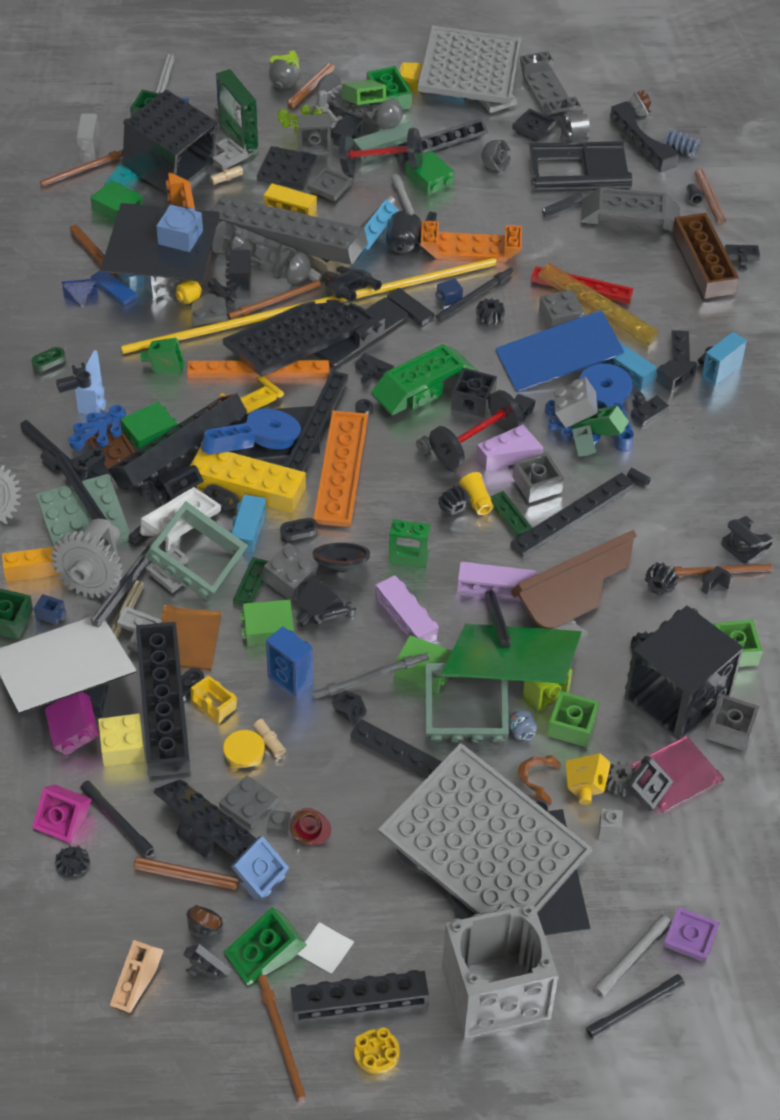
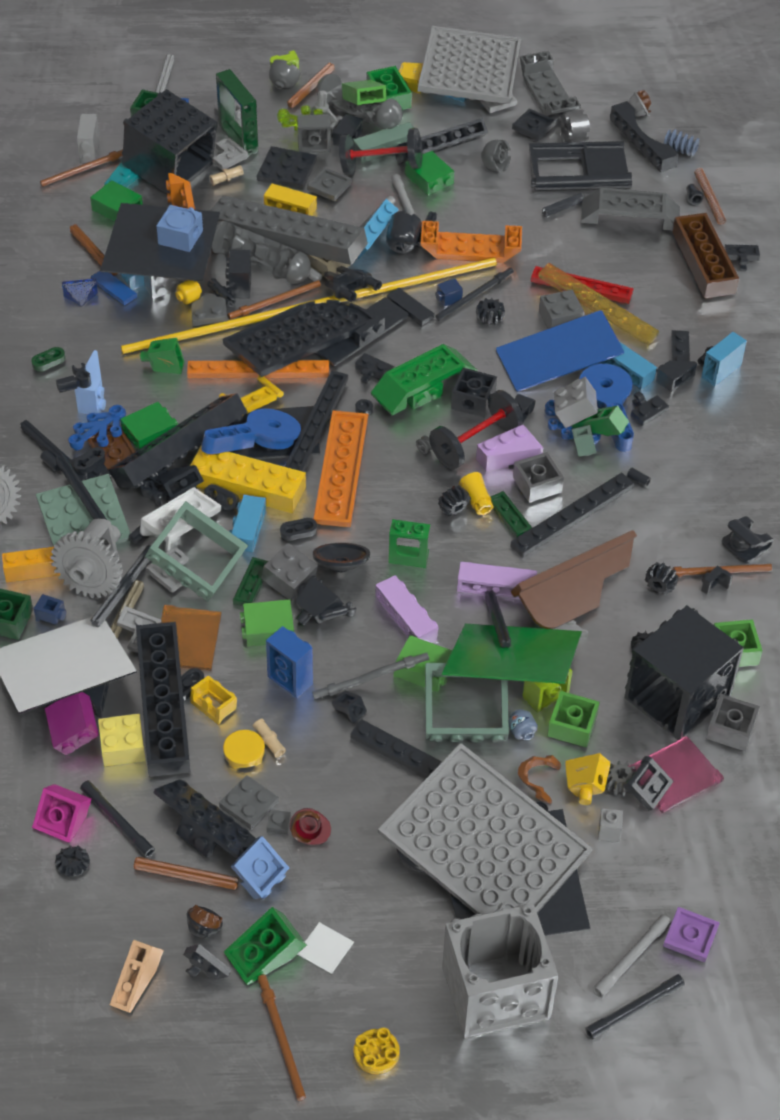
(350, 1004): black brick -> none

